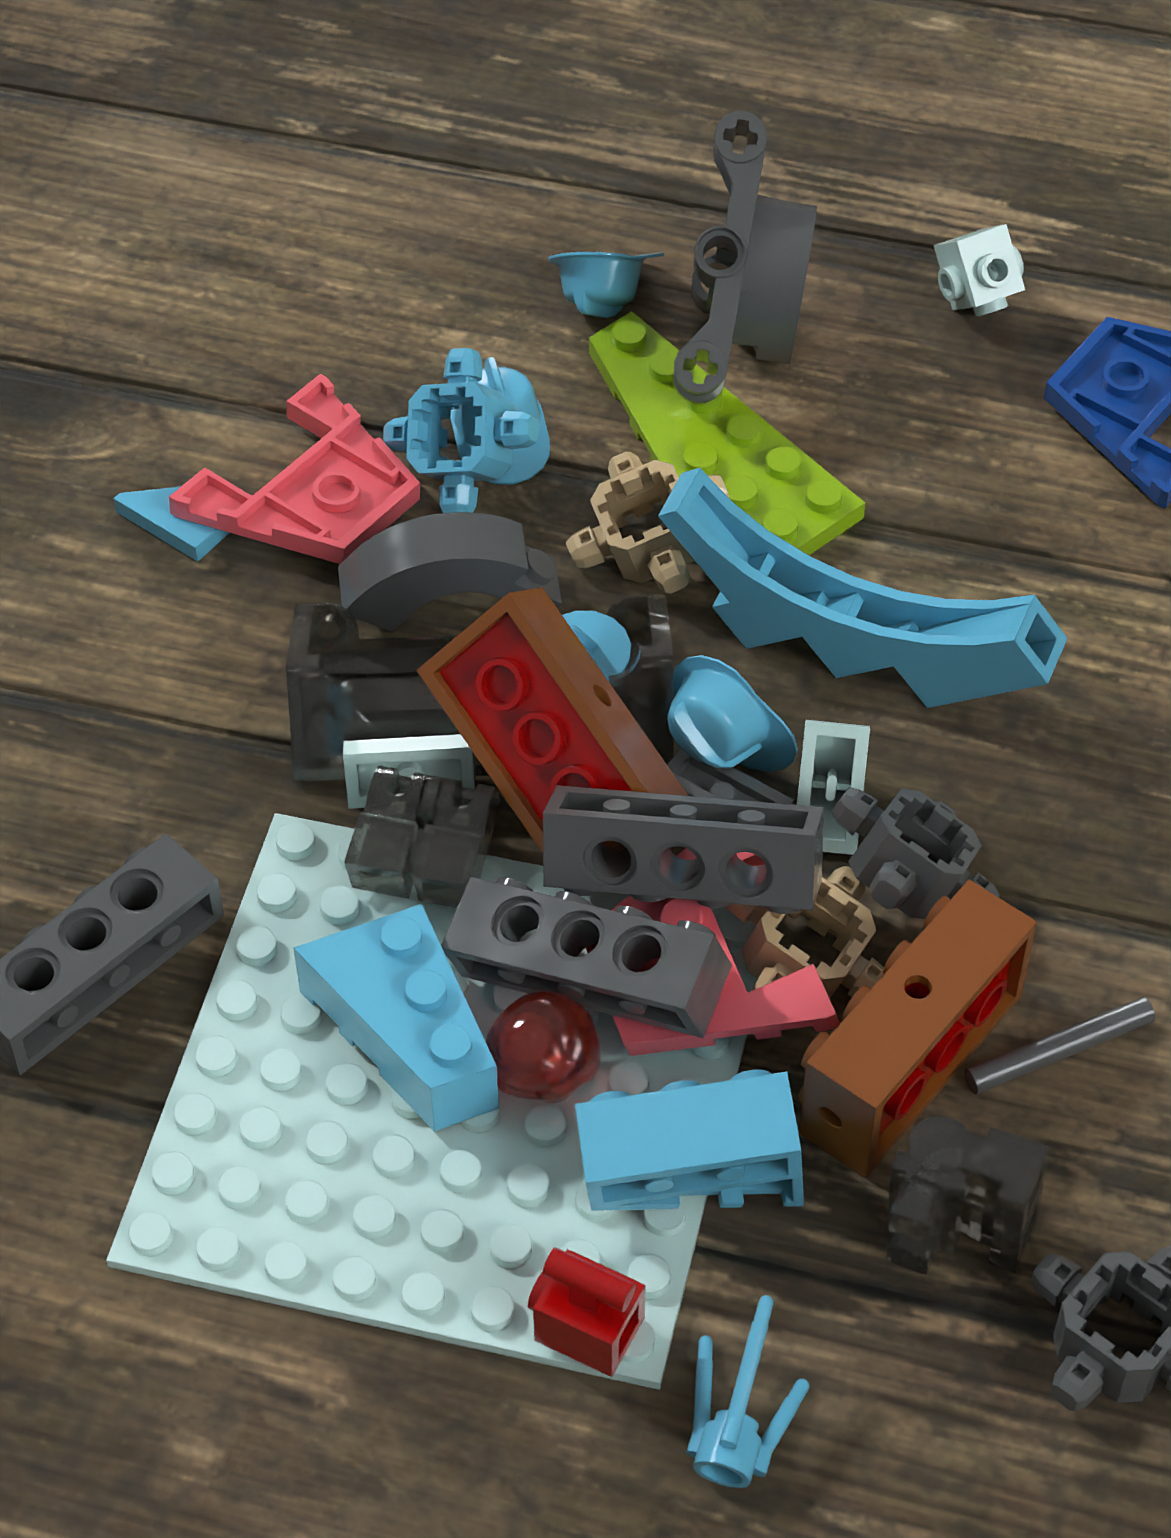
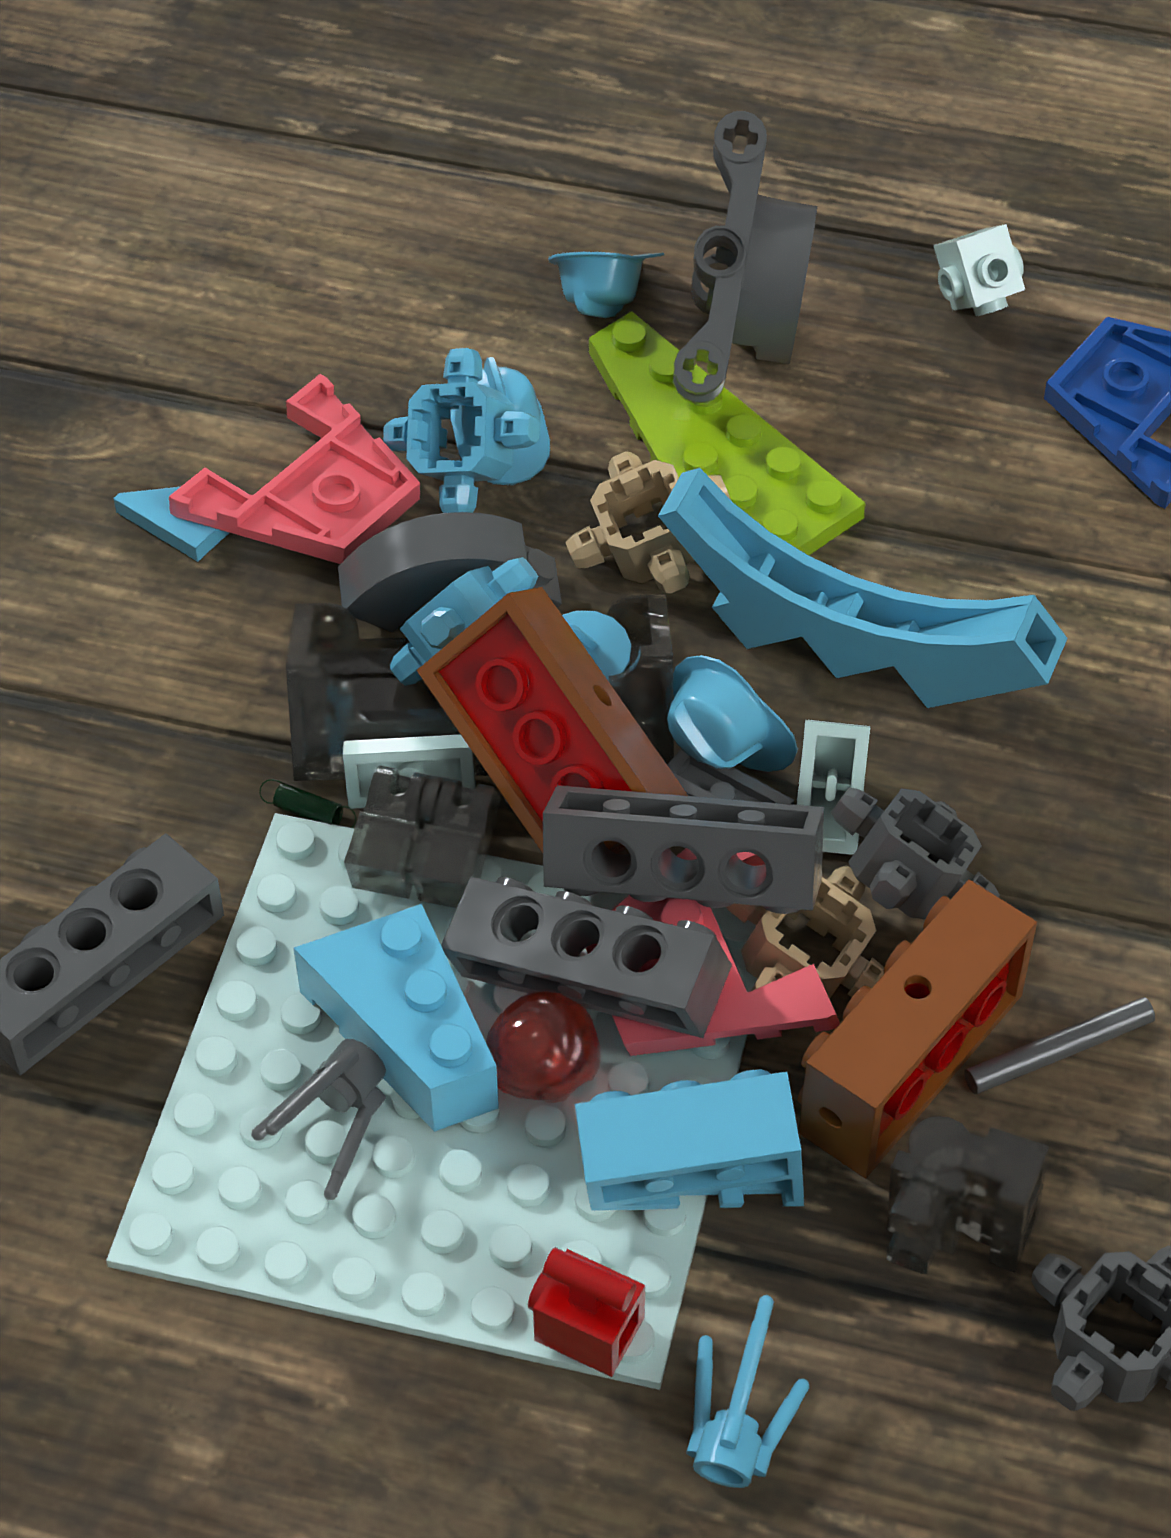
(307, 804): none -> dark green piece
(340, 1082): none -> dark grey plant
(456, 610): none -> medium azure piece

